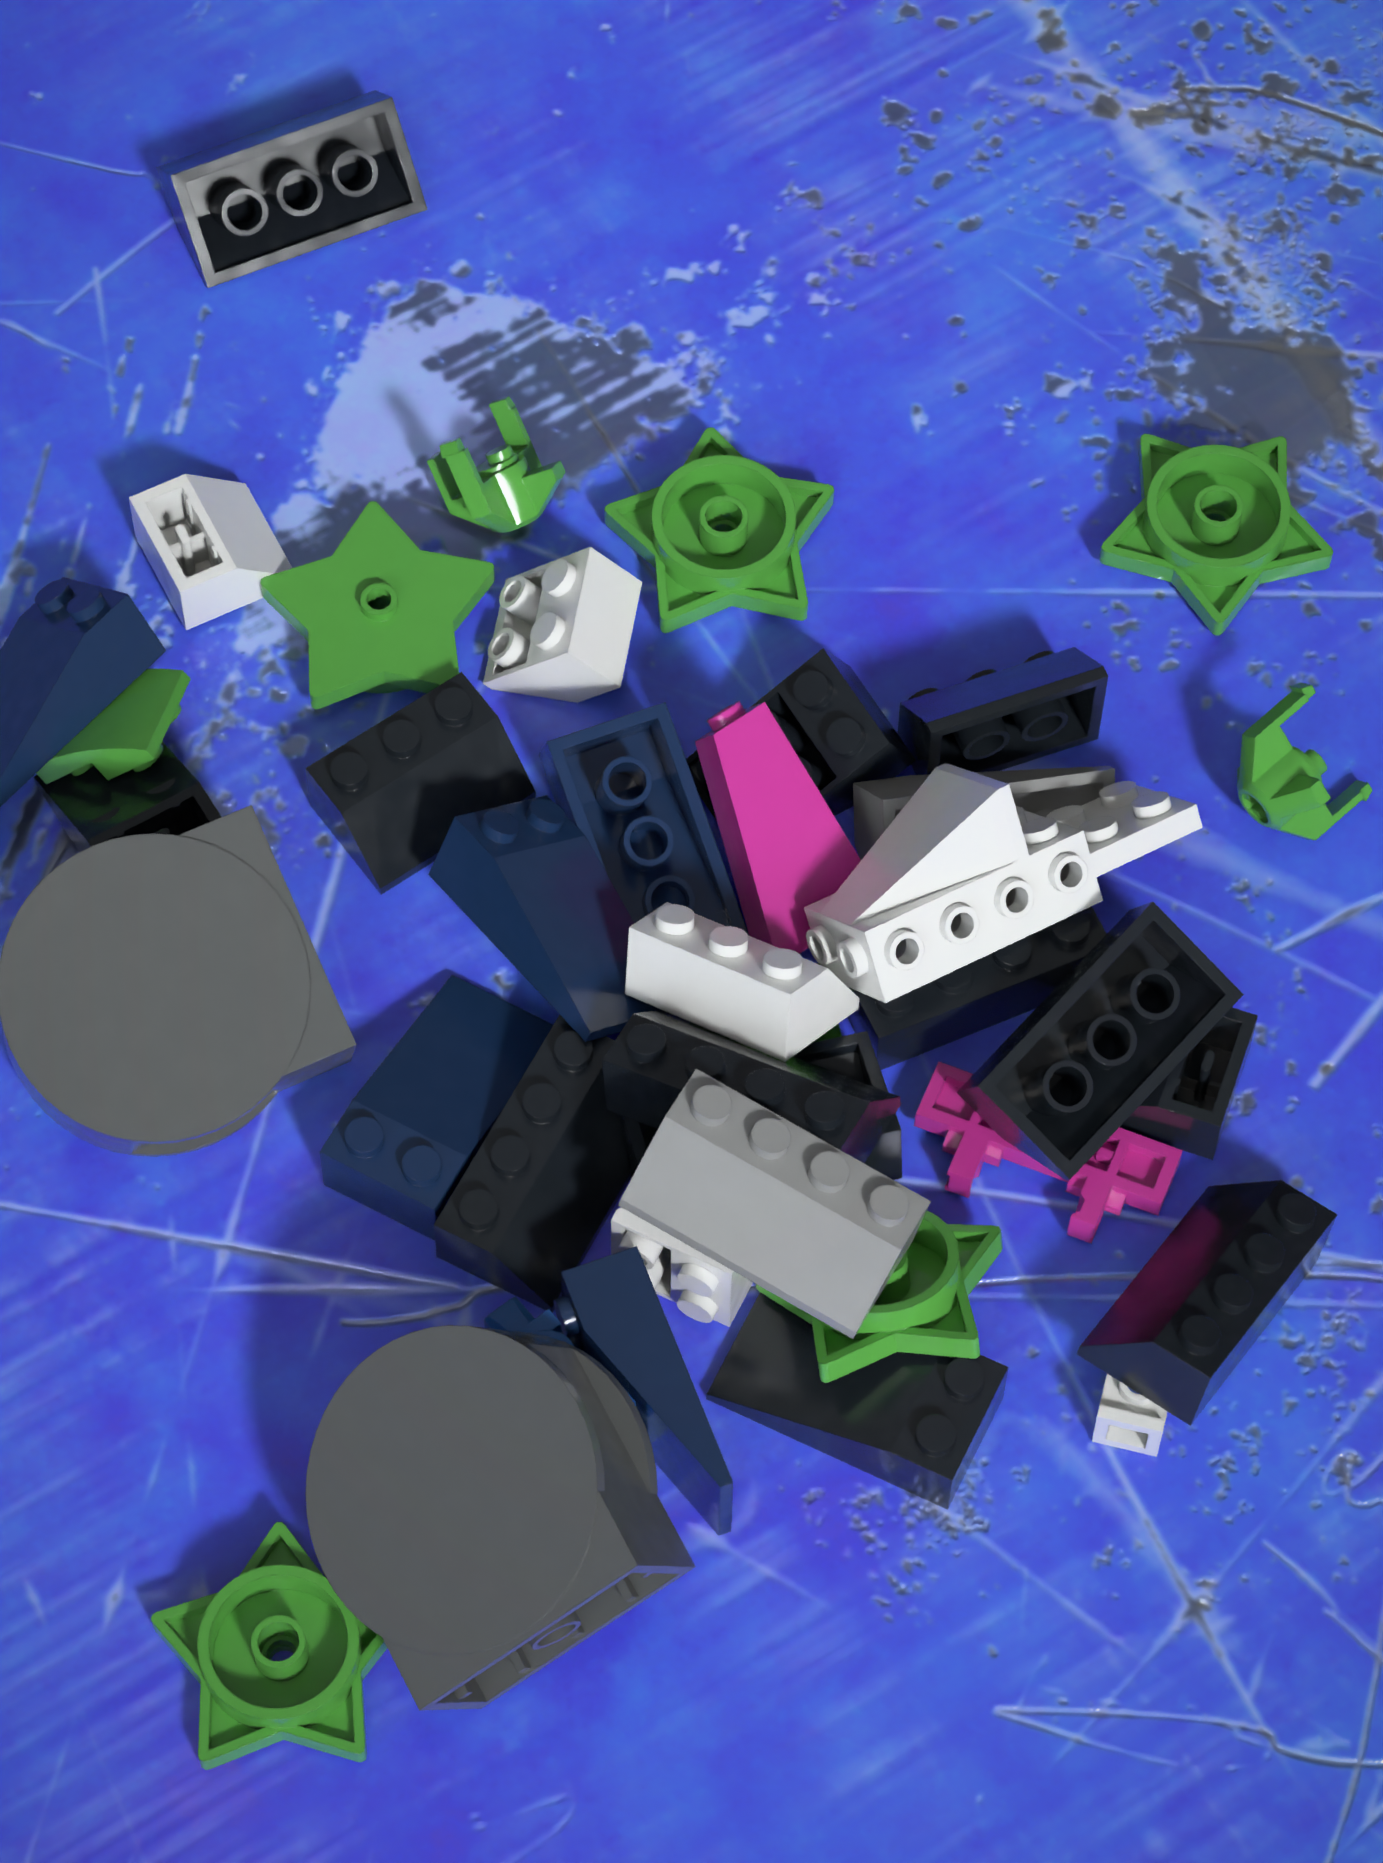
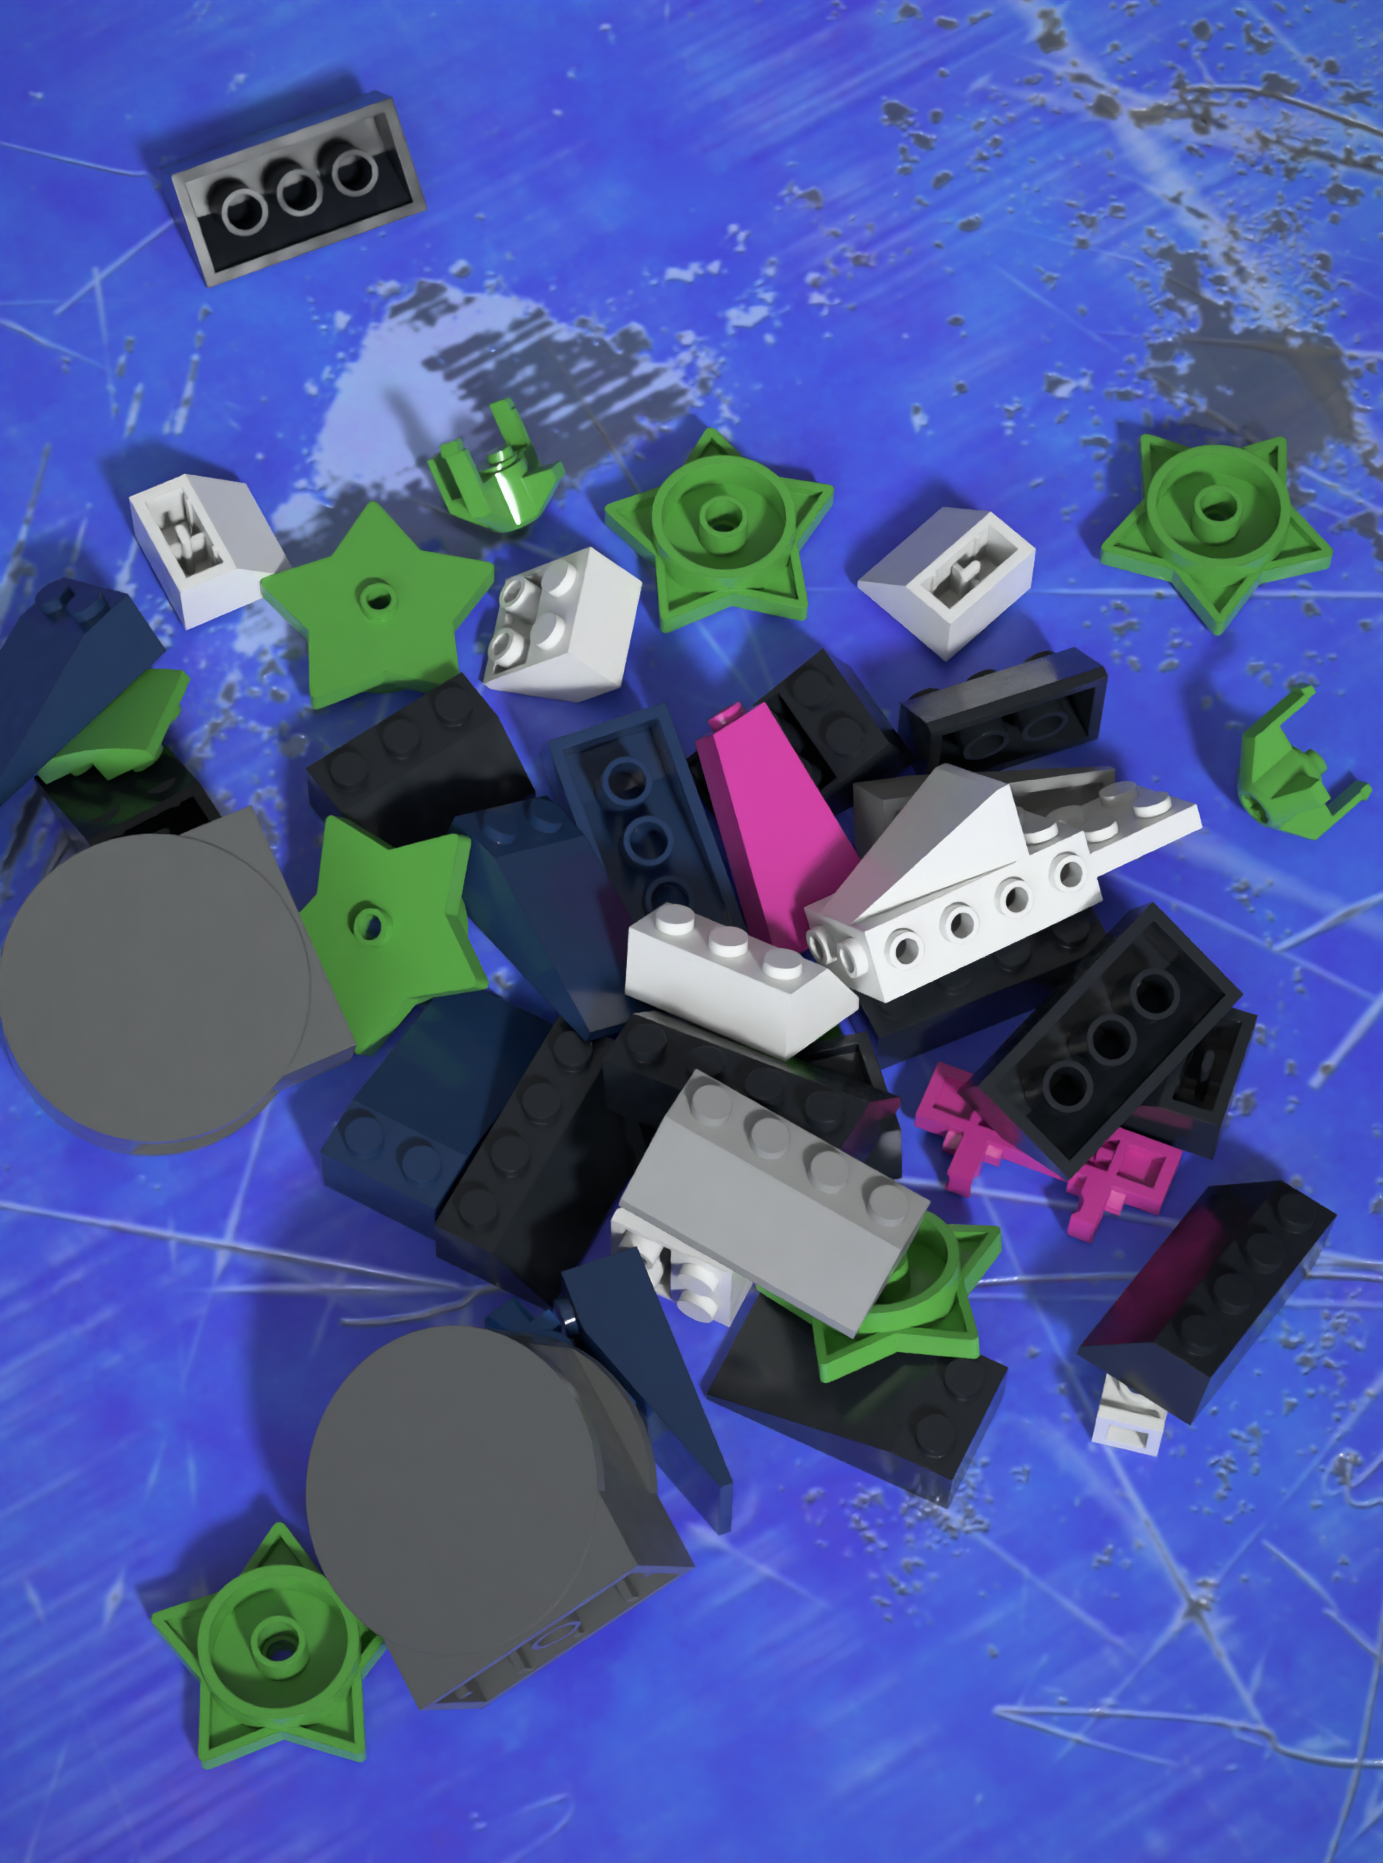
(390, 926): none -> bright green plate
(952, 577): none -> white slope

